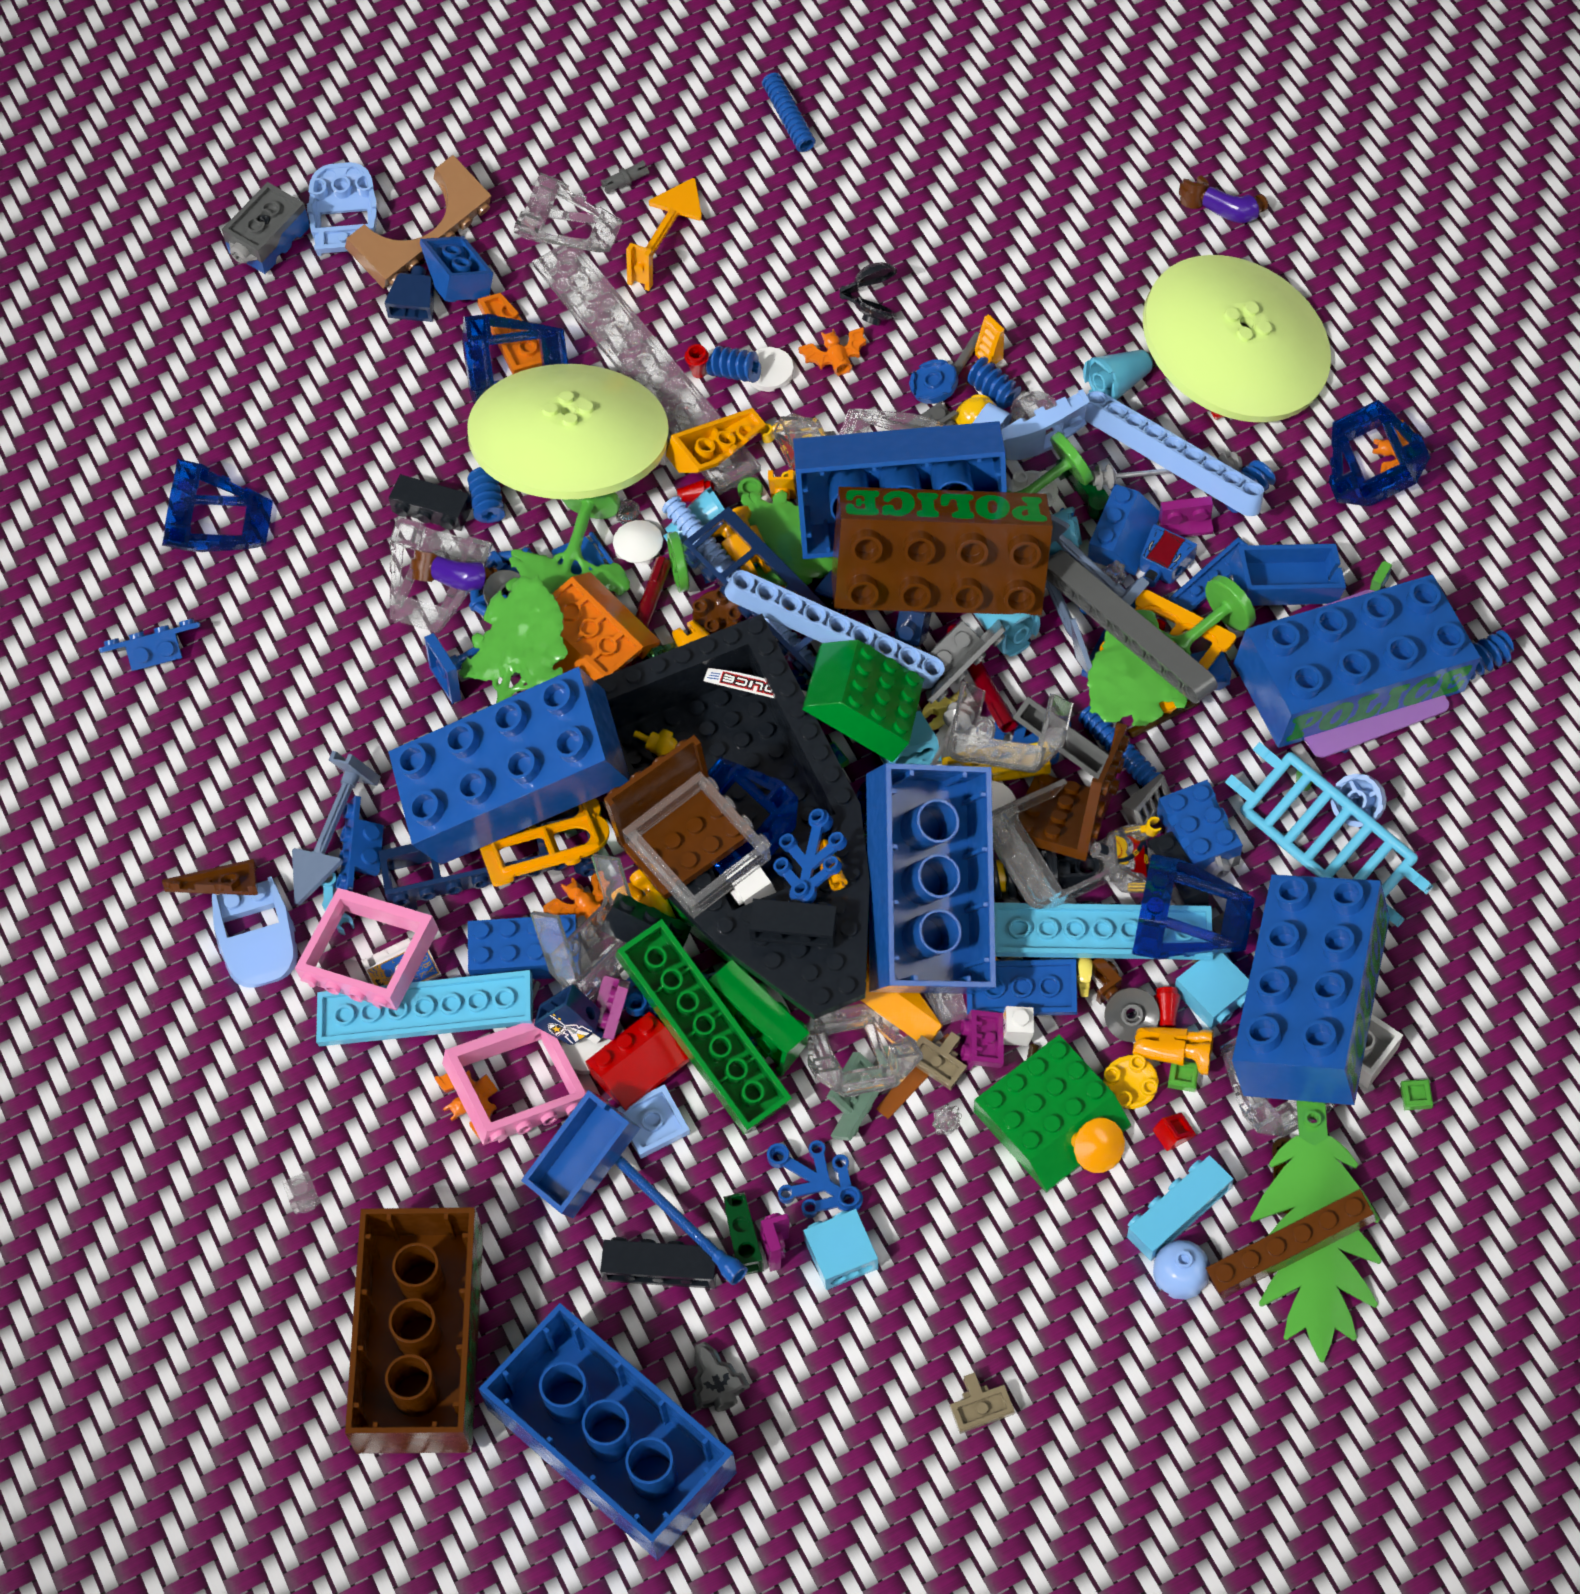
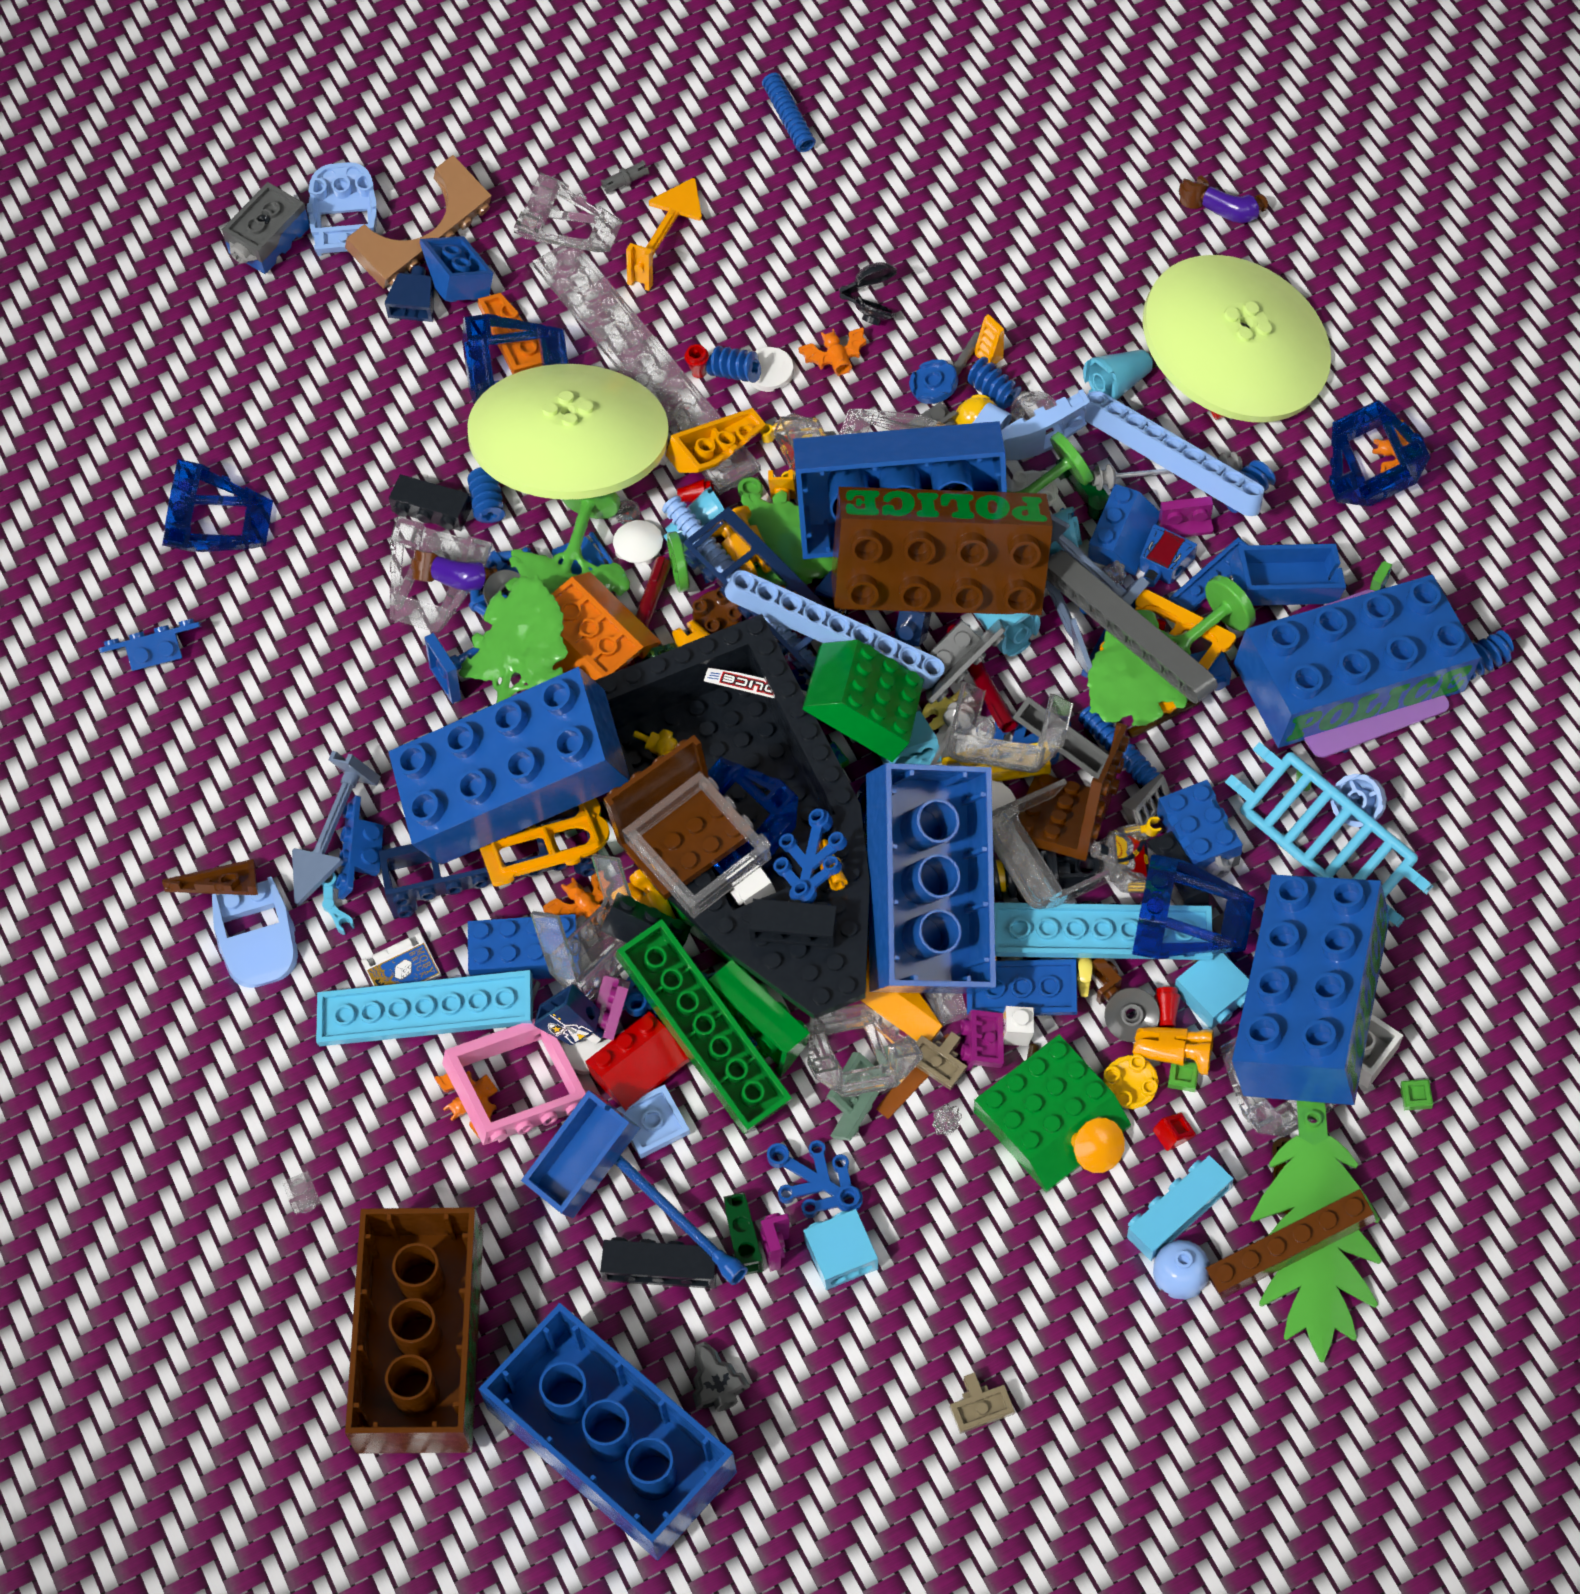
(392, 996): bright pink window -> none

